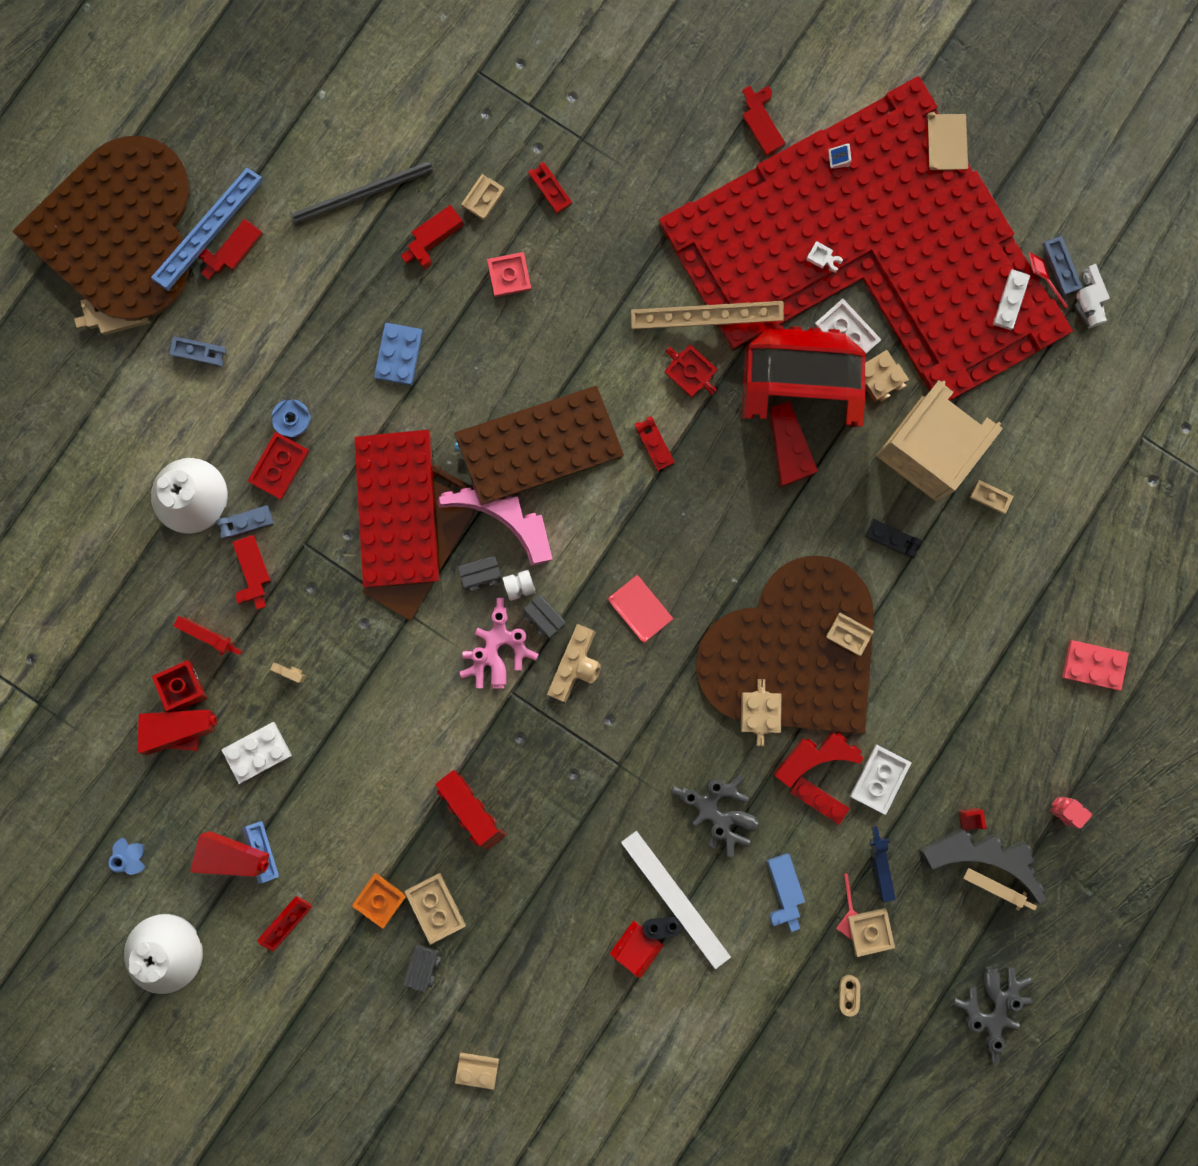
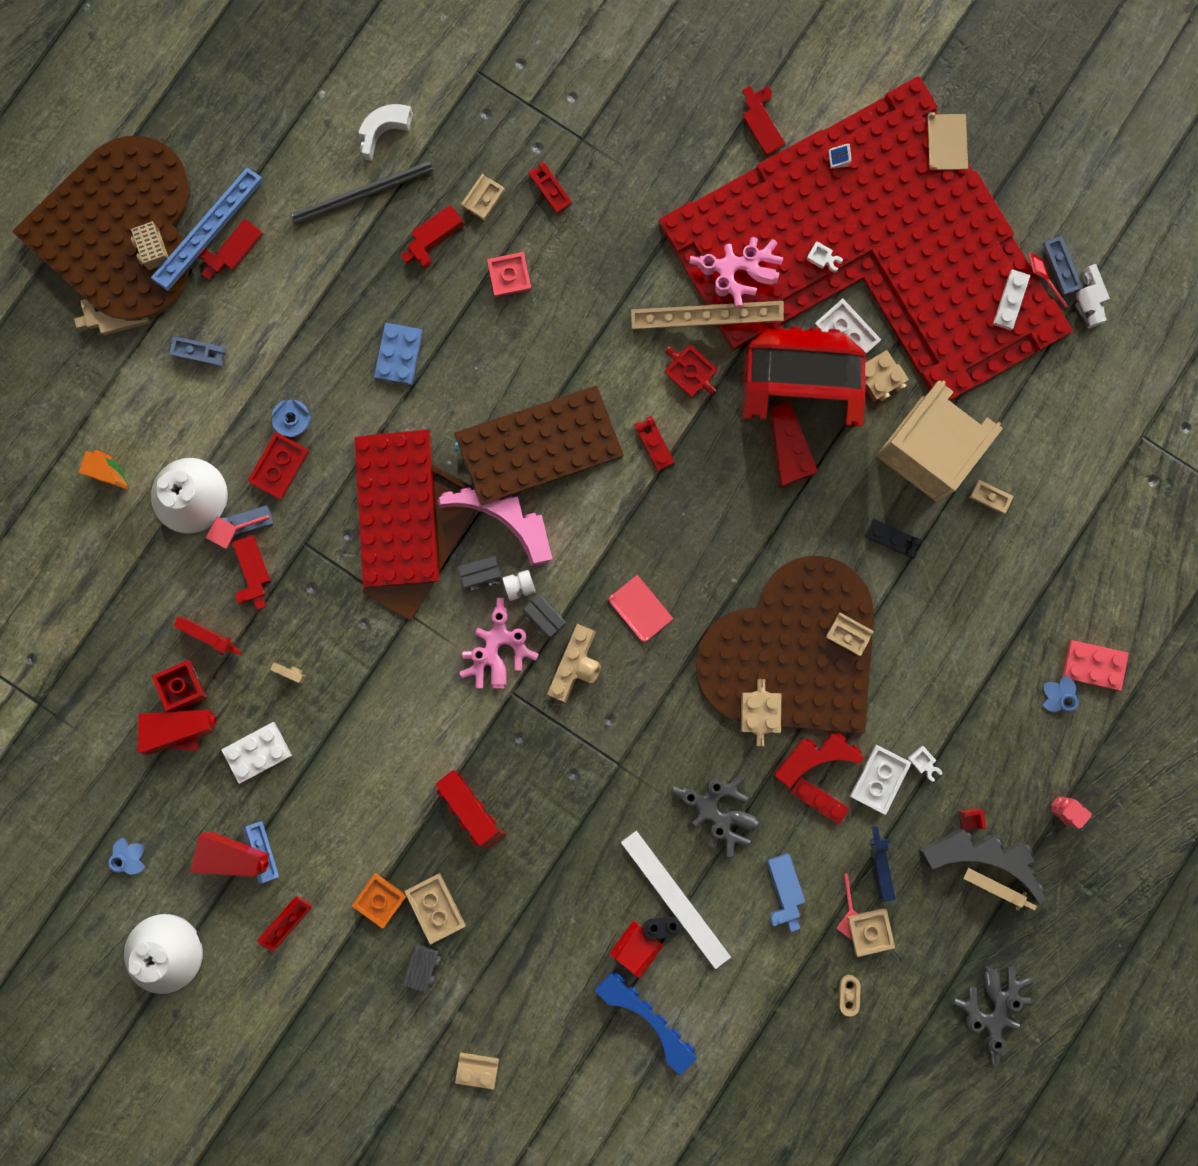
(103, 468): none -> orange slope
(150, 245): none -> tan brick
(223, 531): none -> coral piece
(381, 120): none -> white arch
(617, 993): none -> blue arch
(730, 264): none -> bright pink plant
(923, 762): none -> white plate
(1058, 693): none -> medium blue plate

